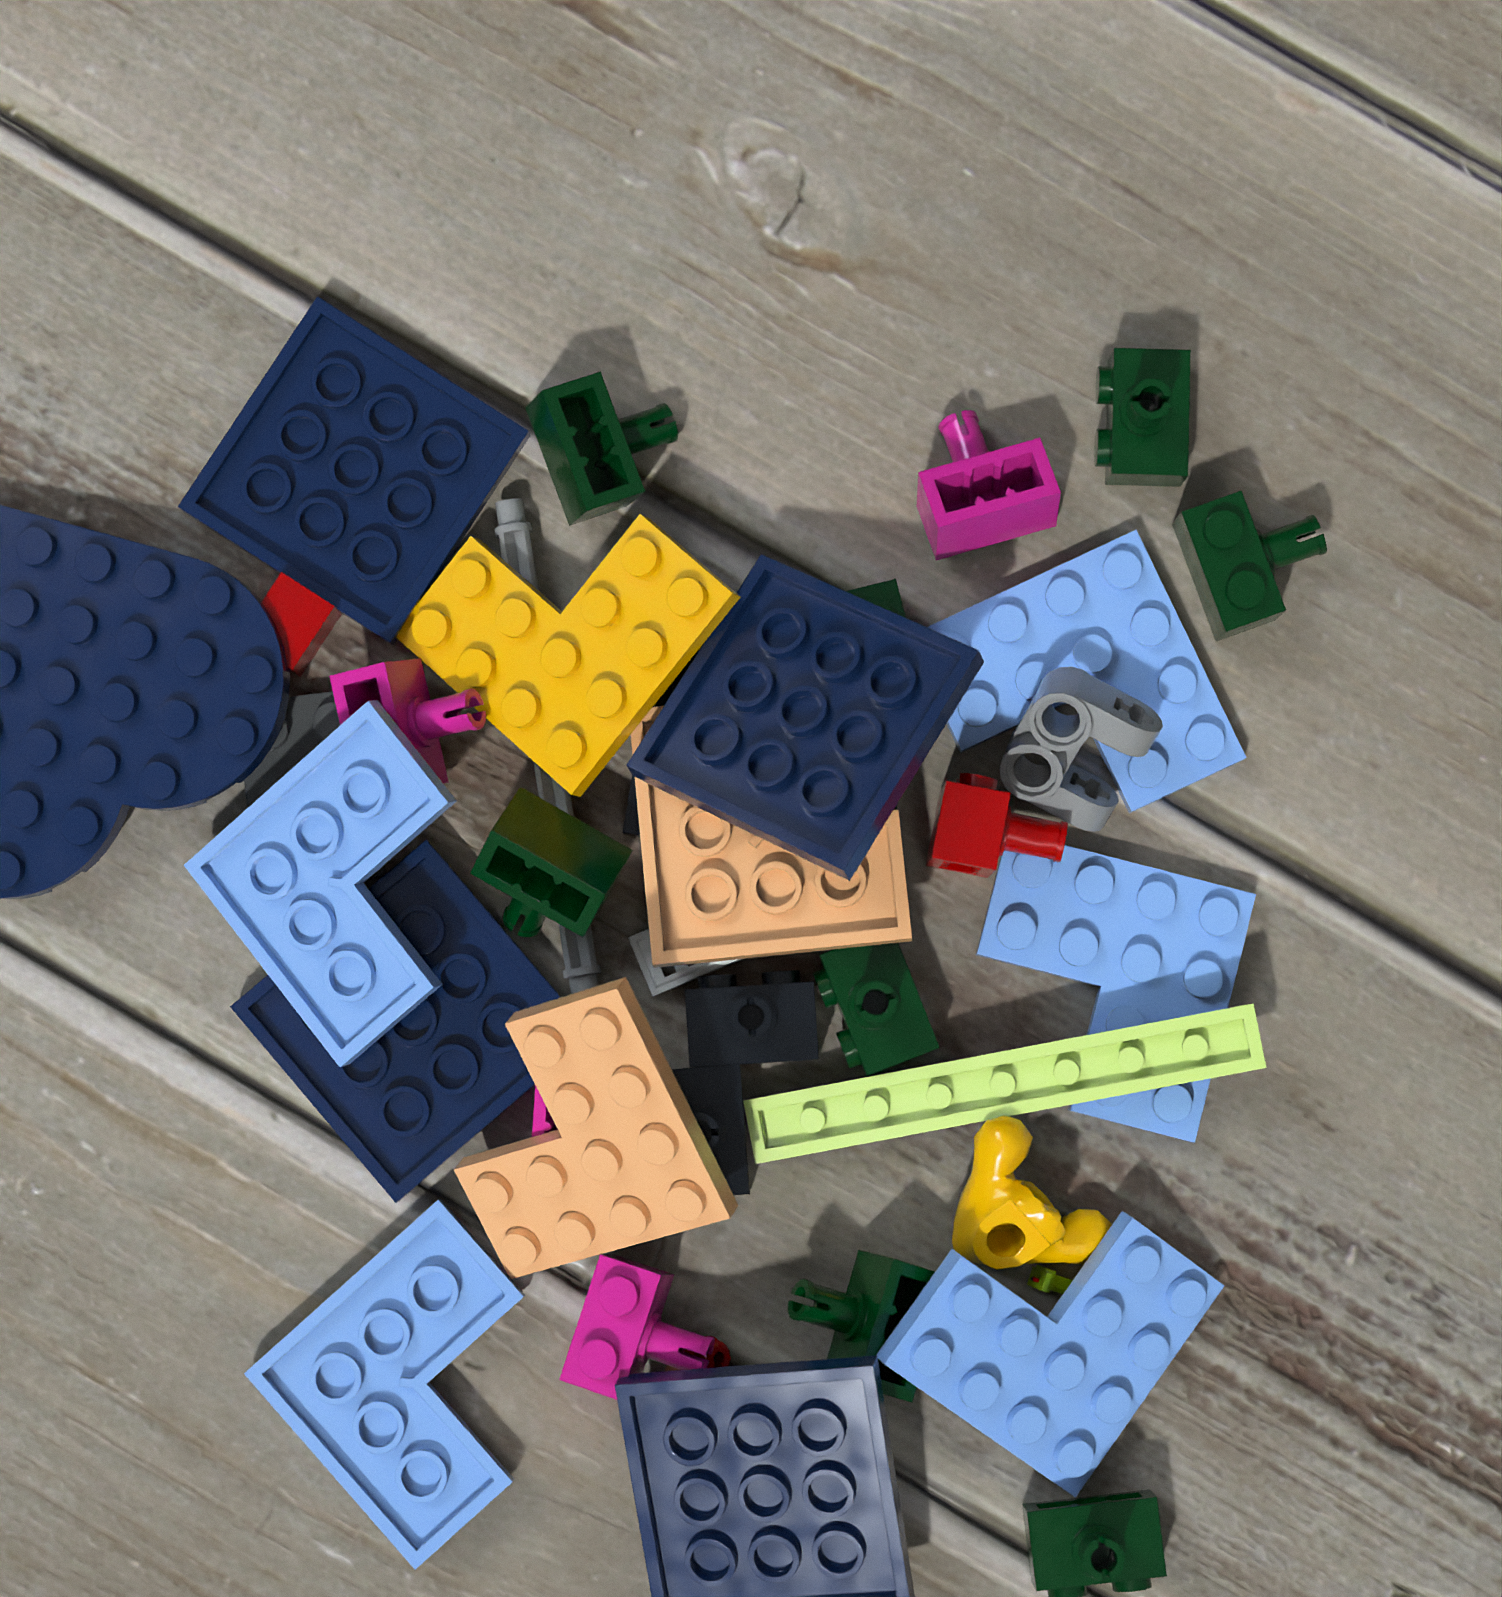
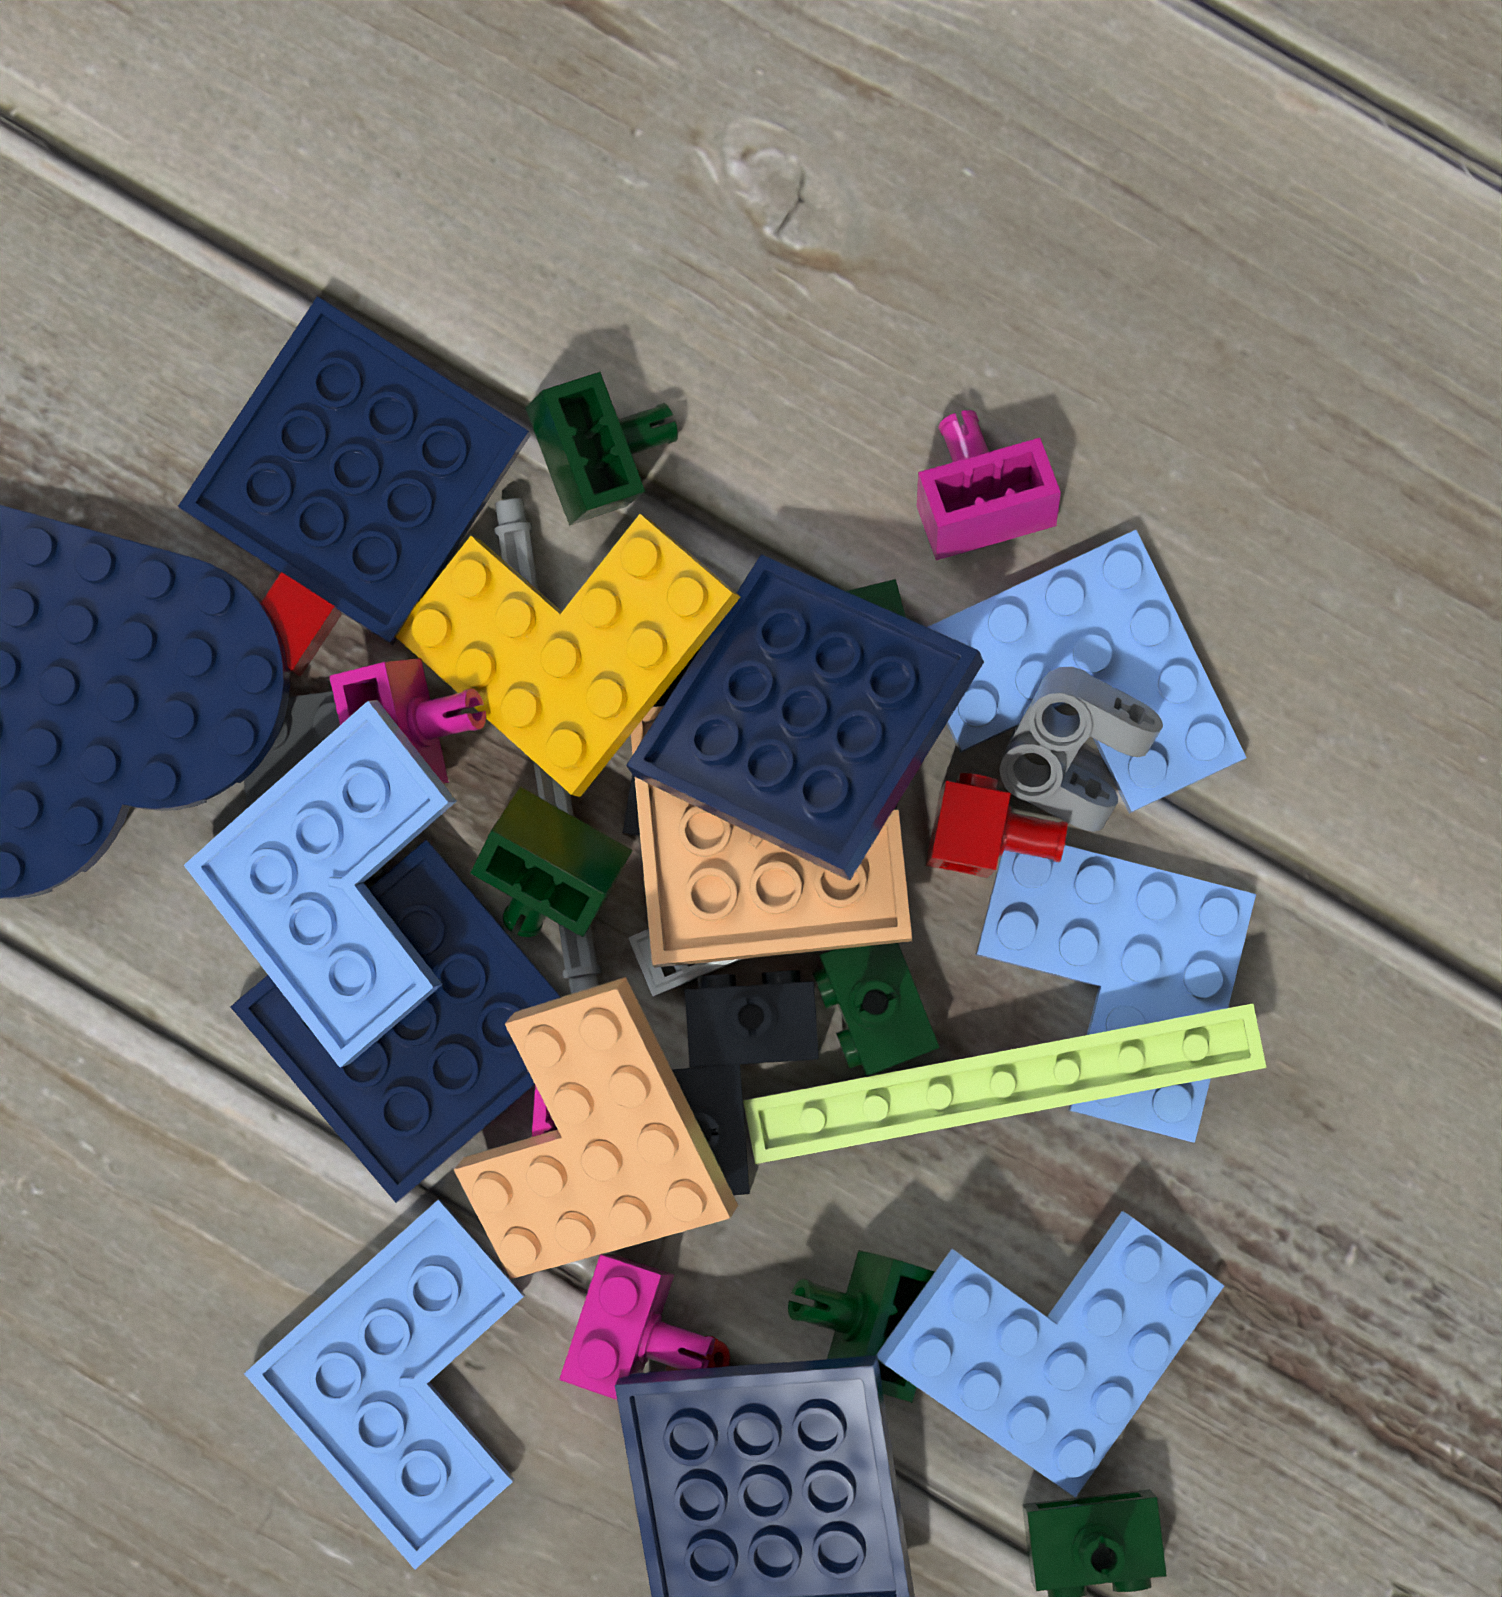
(1010, 1219): yellow head -> none
(1047, 1279): lime piece -> none
(1144, 417): dark green brick -> none
(1237, 563): dark green brick -> none

